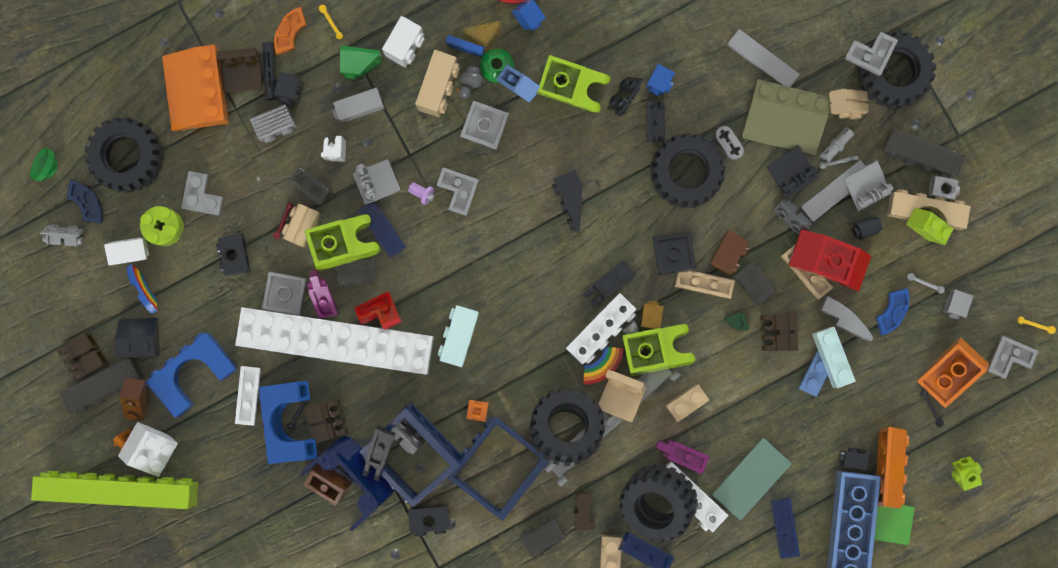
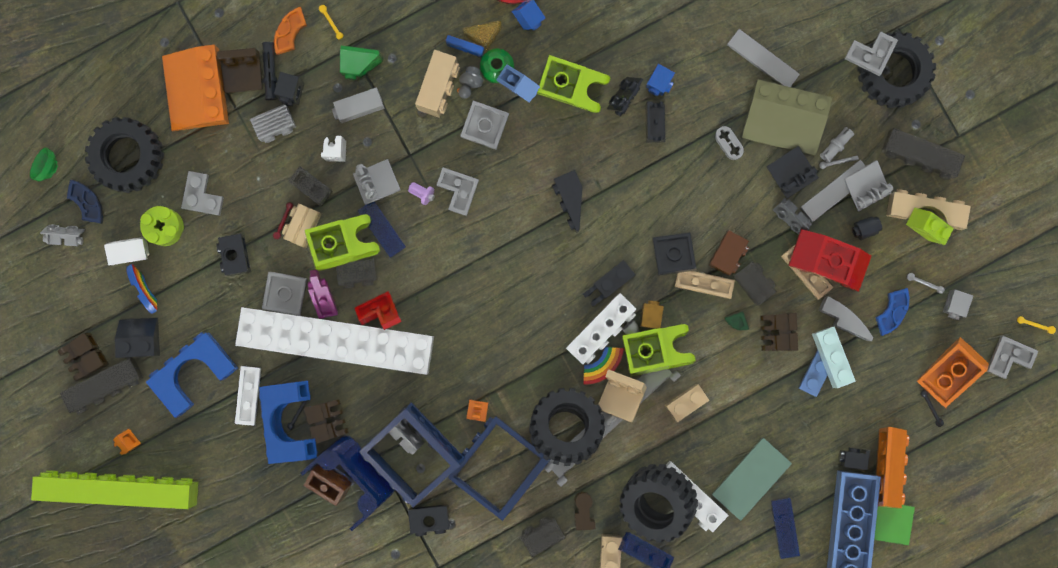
(134, 399): reddish brown brick -> none
(147, 449): white brick -> none
(379, 451): black hinge -> none
(404, 42): white brick -> none
(458, 335): light aqua brick -> none
(683, 455): magenta hinge -> none
(705, 152): black tyre -> none
(849, 103): tan brick -> none
(935, 188): light grey brick -> none
(967, 473): lime brick -> none

